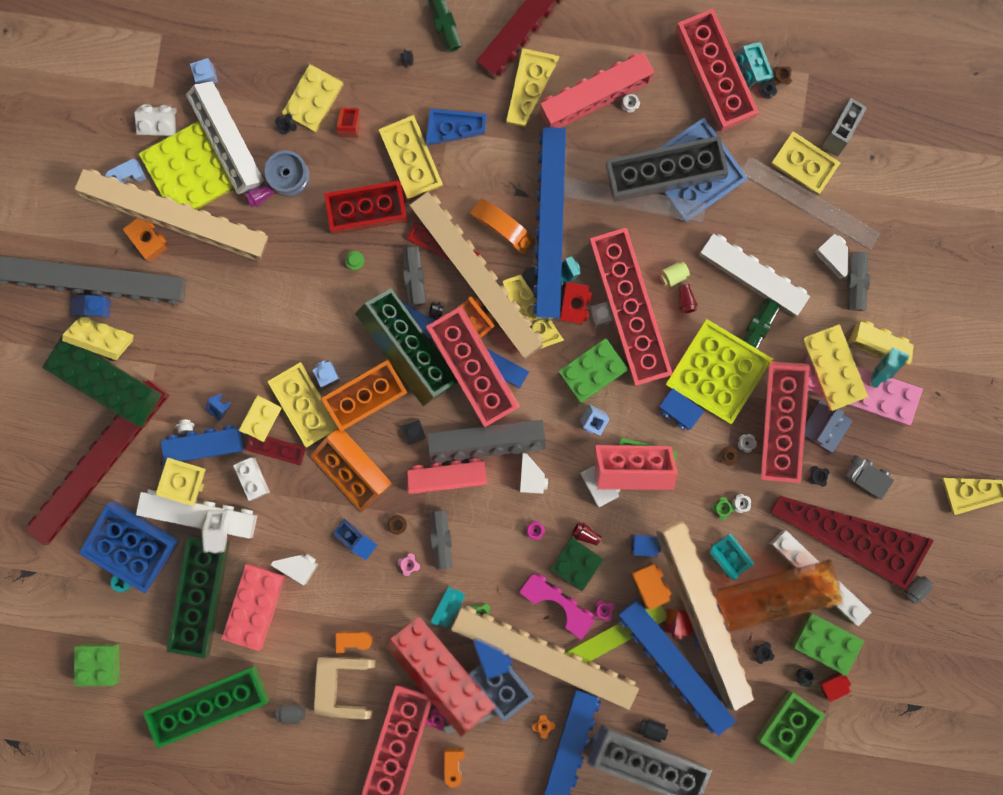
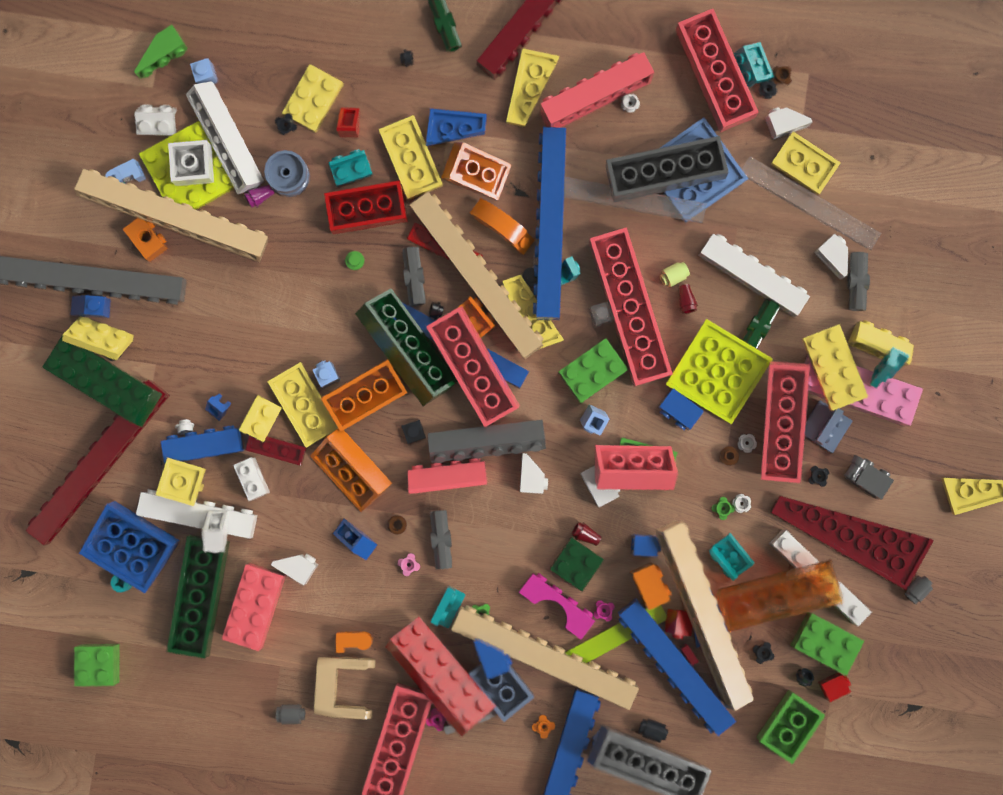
(162, 49): none -> bright green slope
(191, 163): none -> white brick
(206, 706): green brick -> none
(350, 168): none -> teal bracket
(452, 772): orange leg -> none
(476, 170): none -> orange slope
(535, 535): dark pink plate -> none
(575, 292): red brick -> none
(688, 654): none -> dark red tile
(785, 122): none -> white slope
(844, 127): dark grey slope -> none

